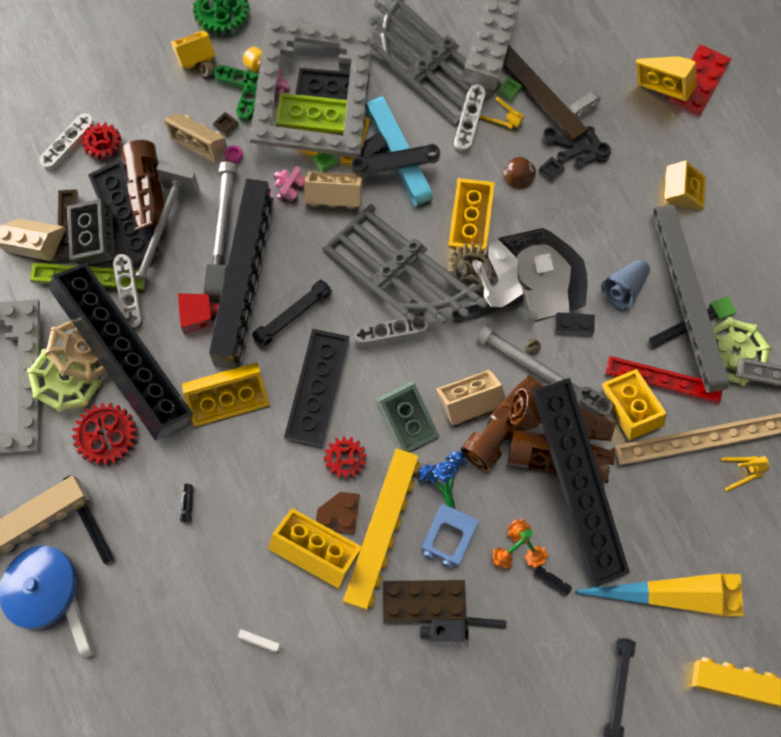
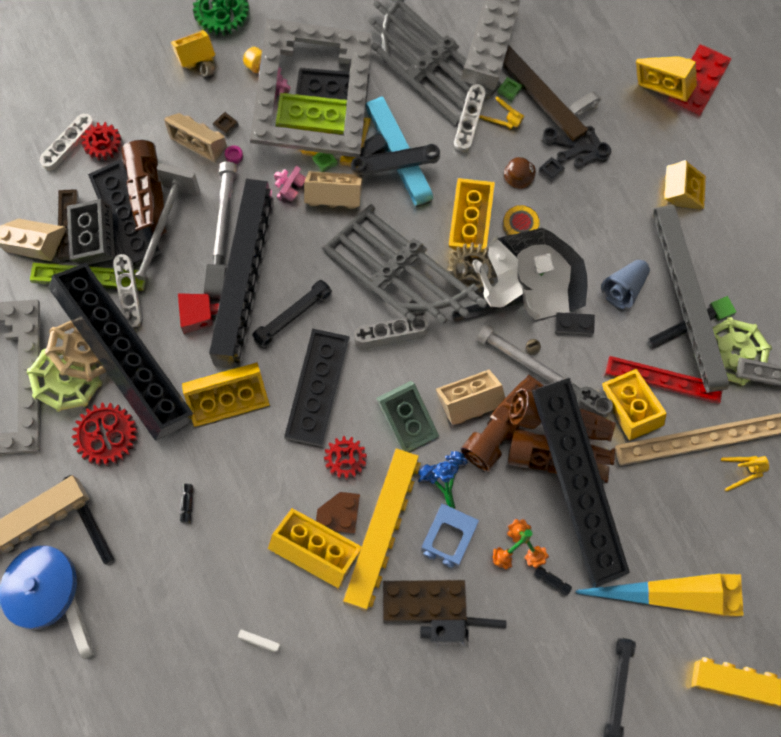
(247, 85): green beam -> none
(520, 219): none -> tile

